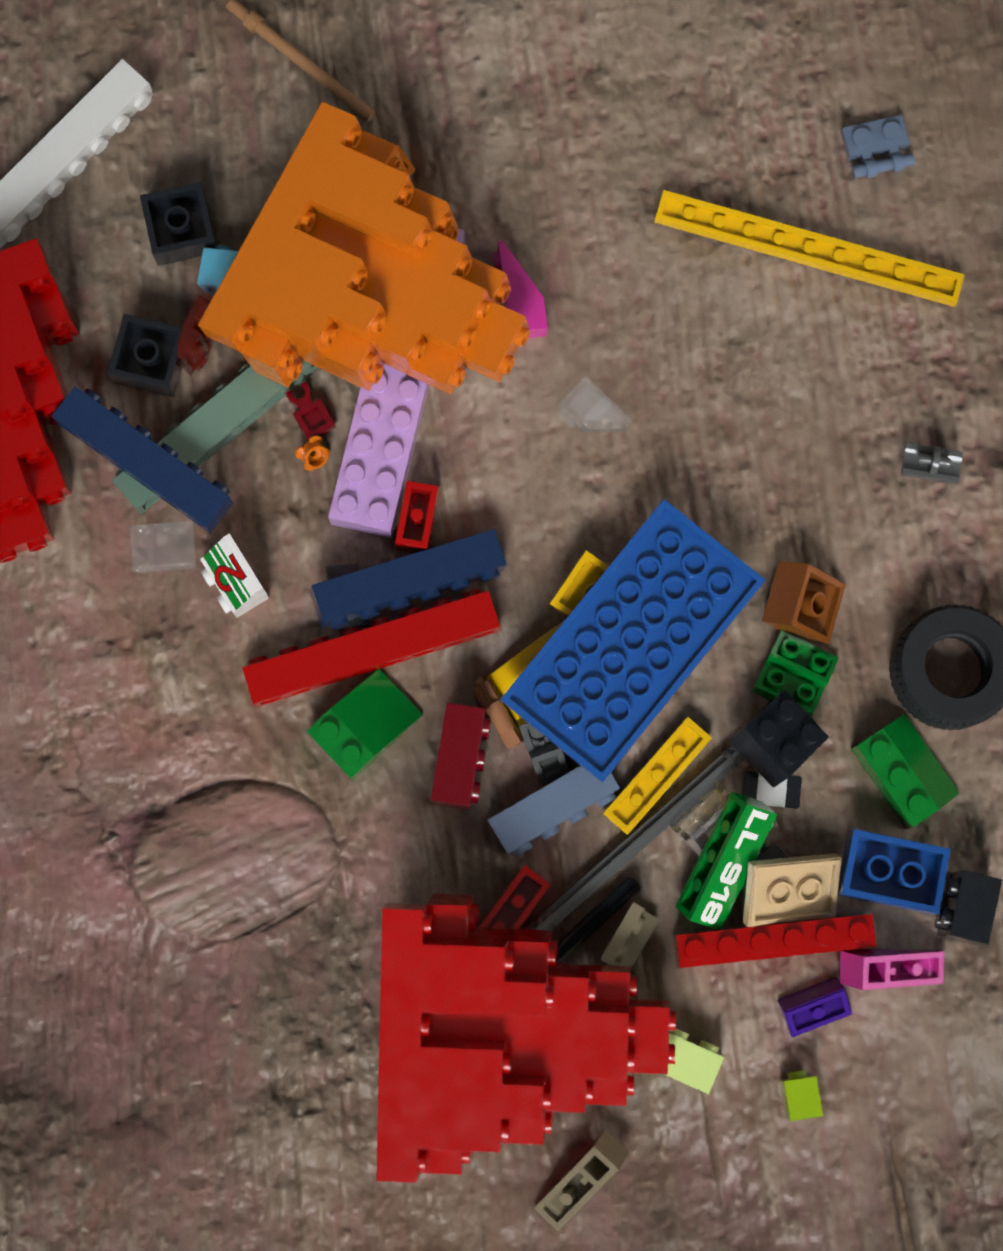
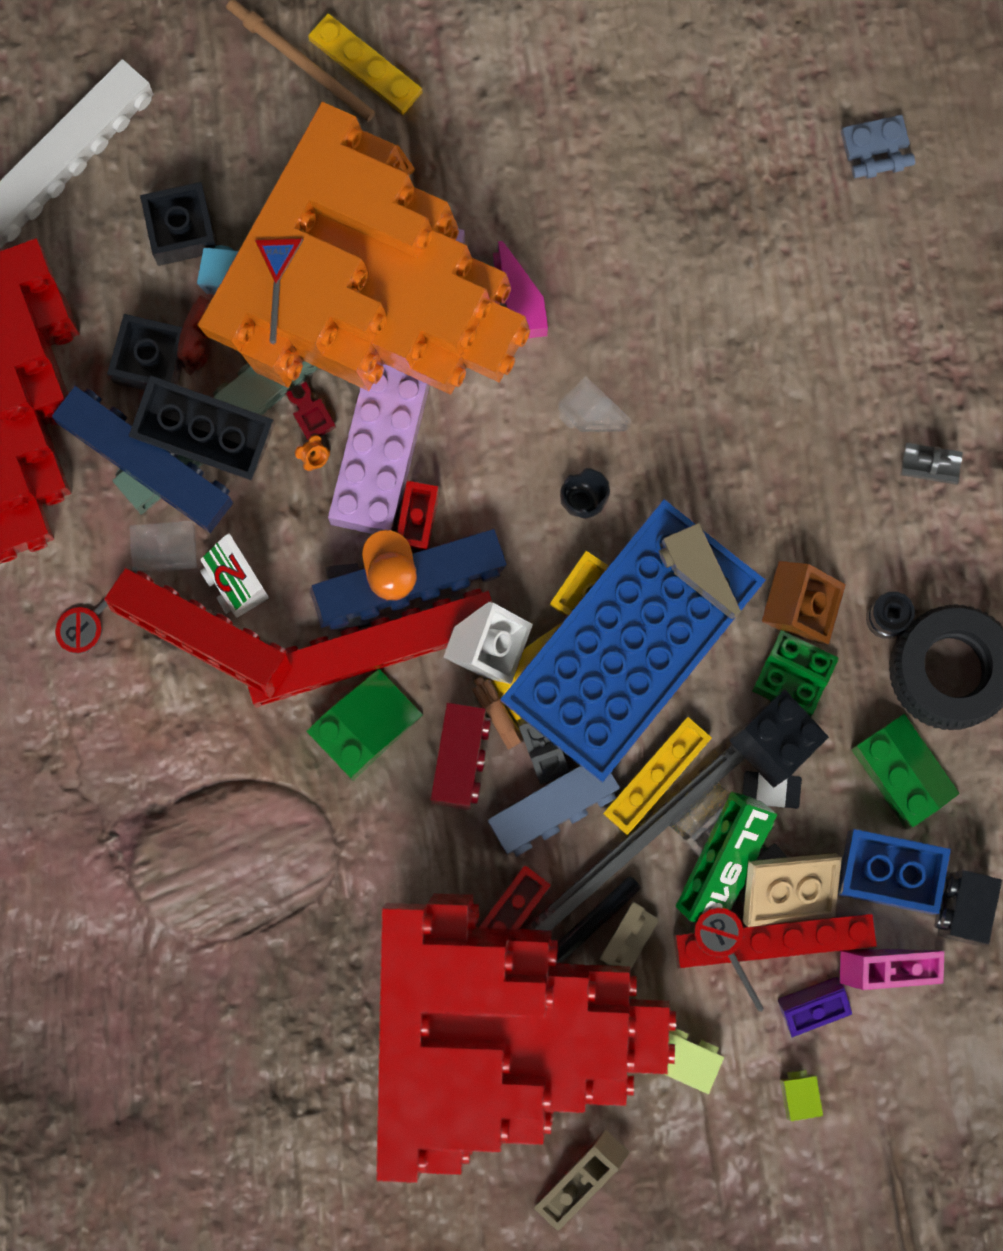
(79, 629): none -> piece
(198, 632): none -> red brick
(202, 428): none -> black slope
(277, 256): none -> piece
(365, 64): none -> yellow plate
(389, 565): none -> orange cap
(489, 642): none -> white slope
(585, 493): none -> black hair
(697, 566): none -> dark tan slope
(720, 935): none -> piece
(809, 248): yellow plate -> none
(890, 615): none -> black wheel

